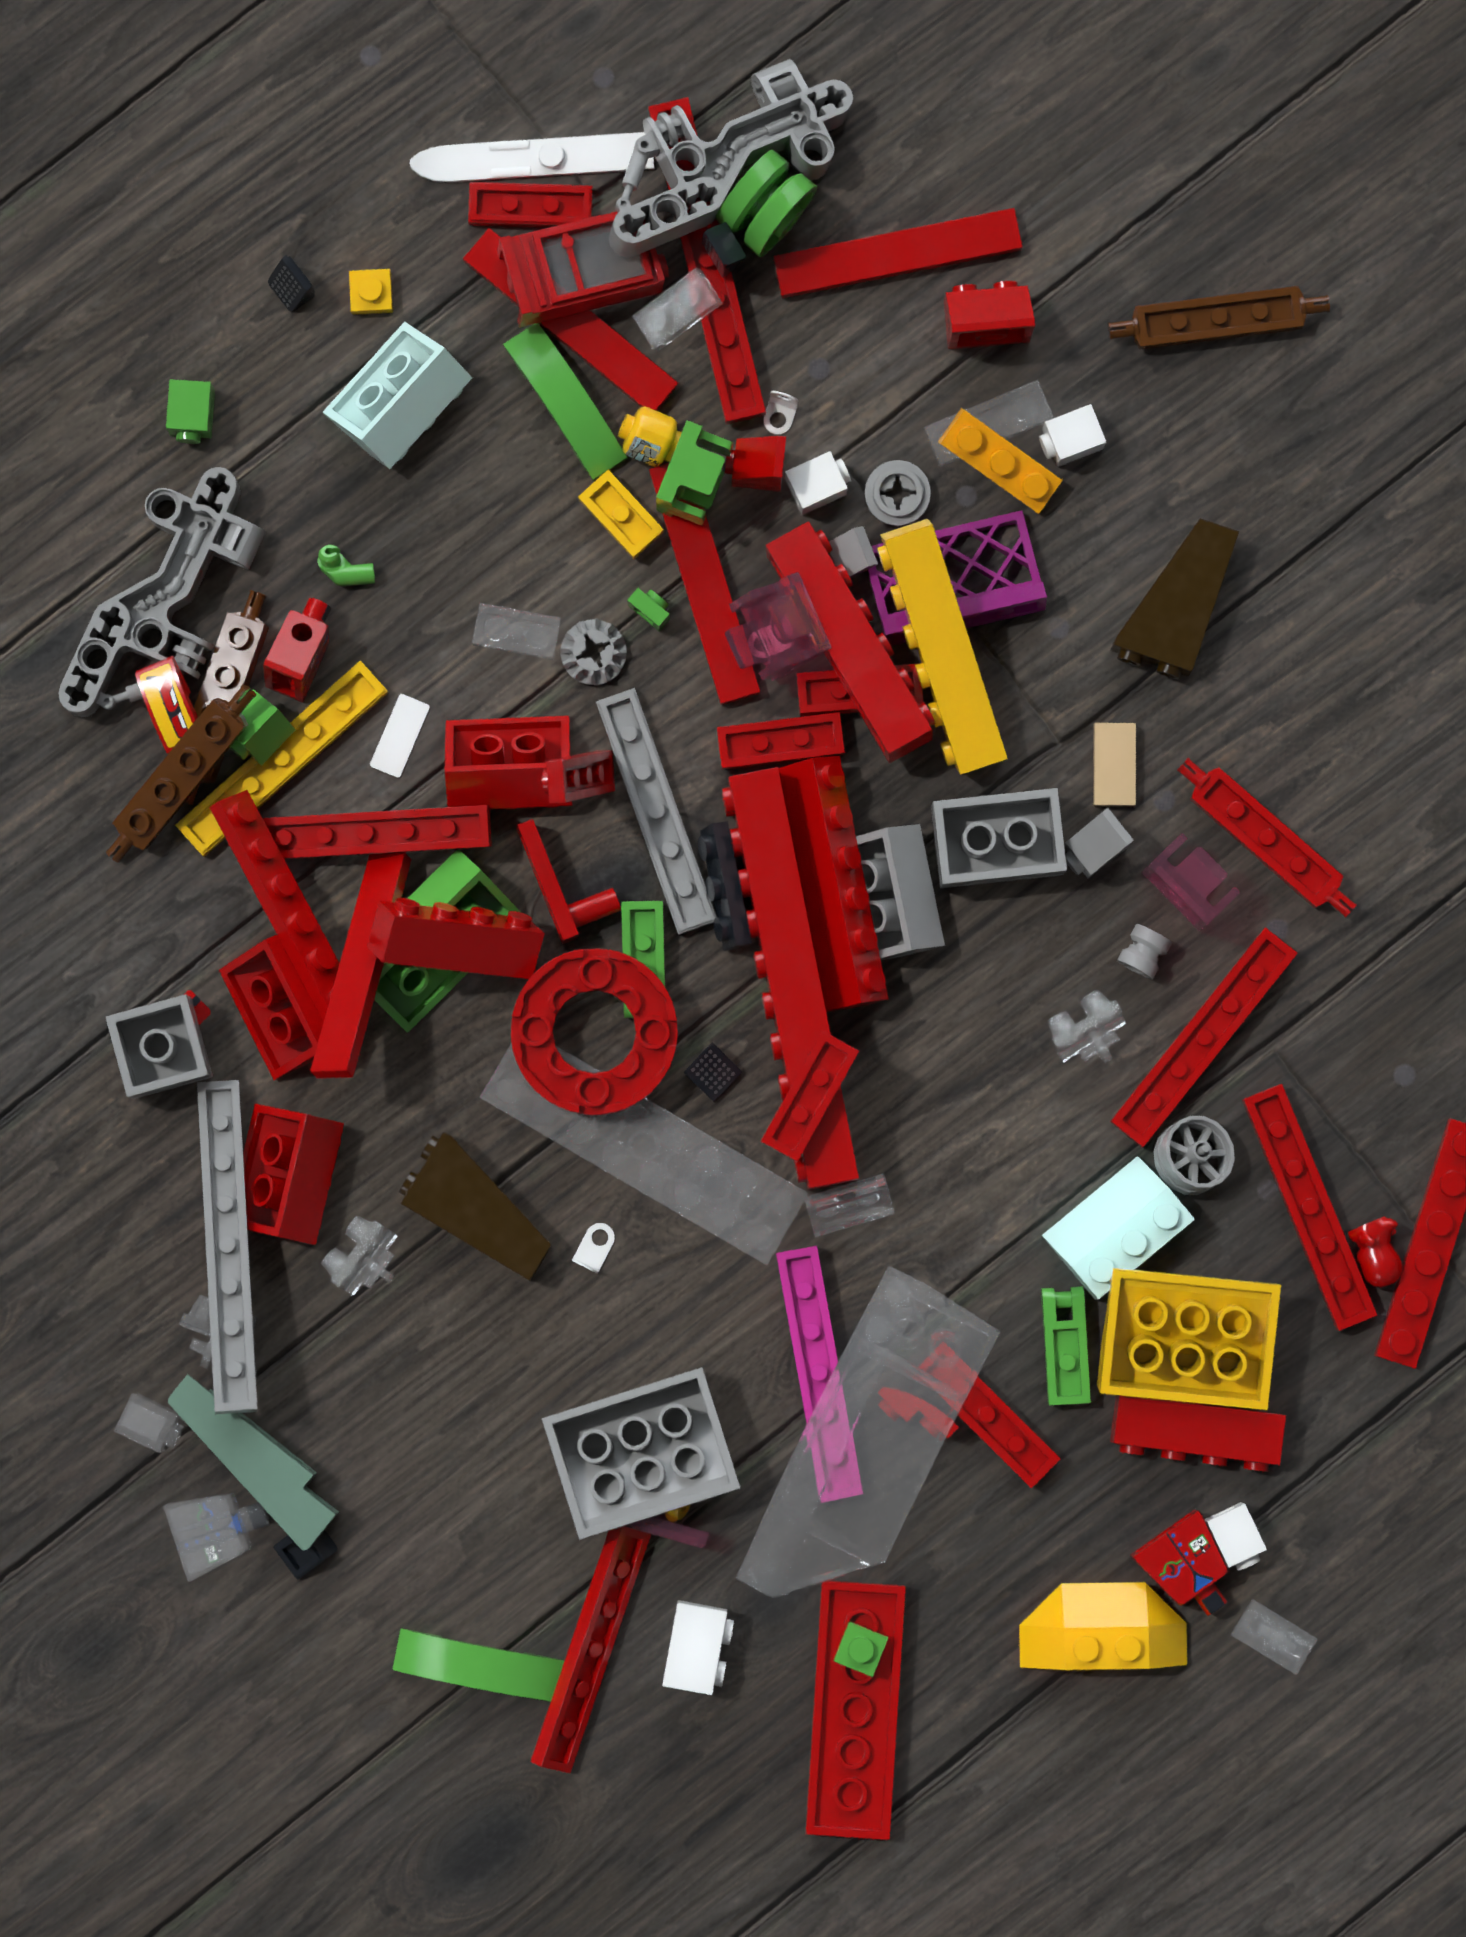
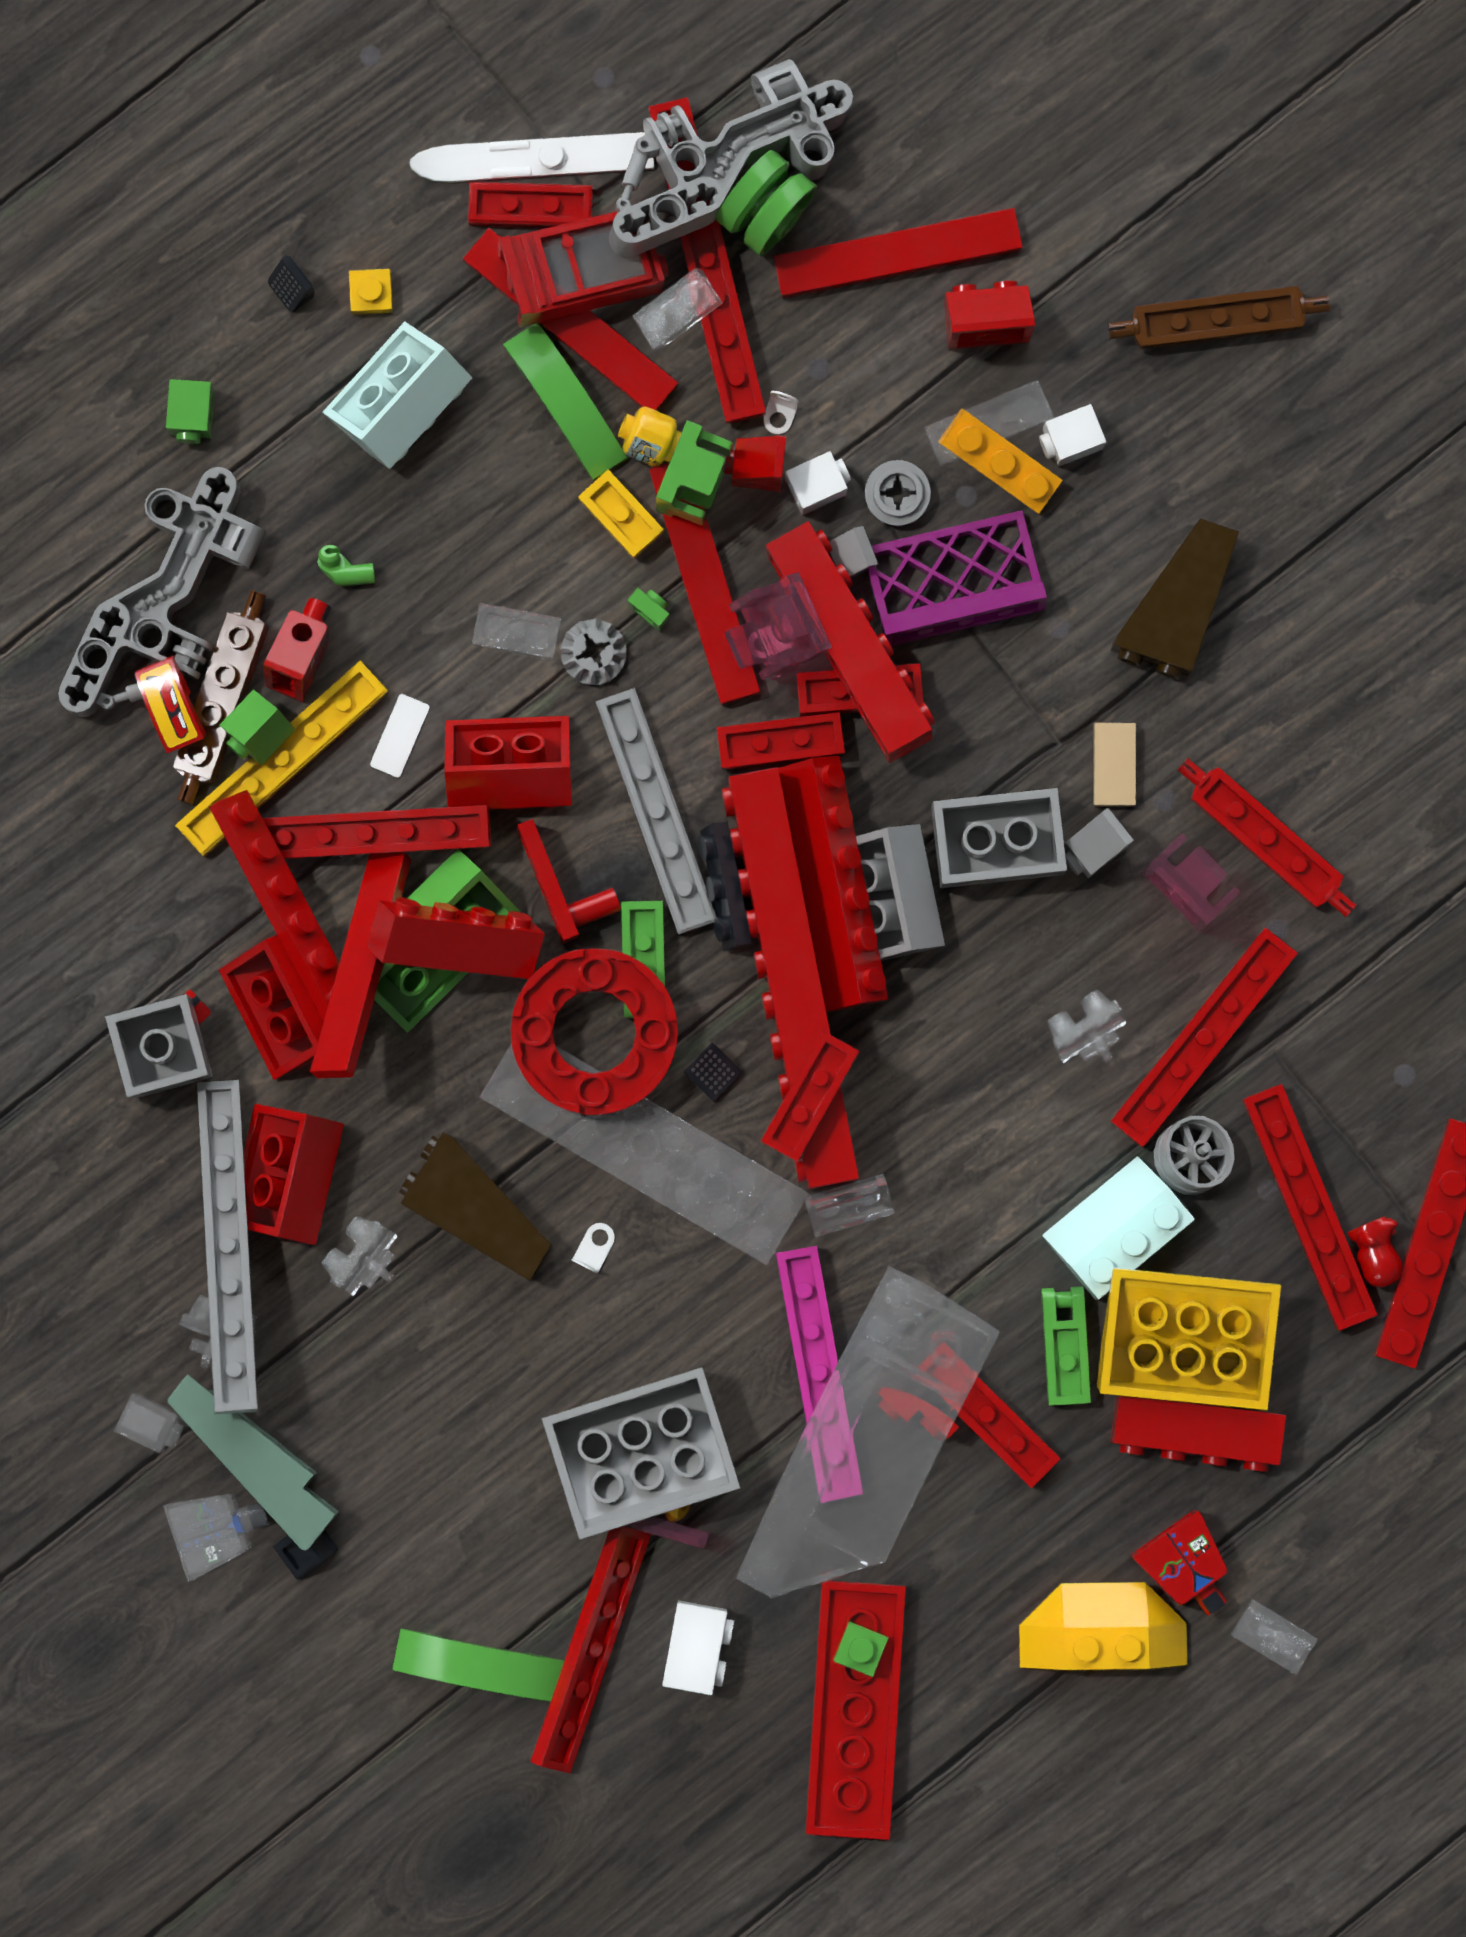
(180, 773): reddish brown plate -> none
(579, 776): red plate -> none
(723, 248): black slope -> none
(943, 646): yellow brick -> none
(1144, 952): light grey wheel -> none
(1236, 1536): white brick -> none

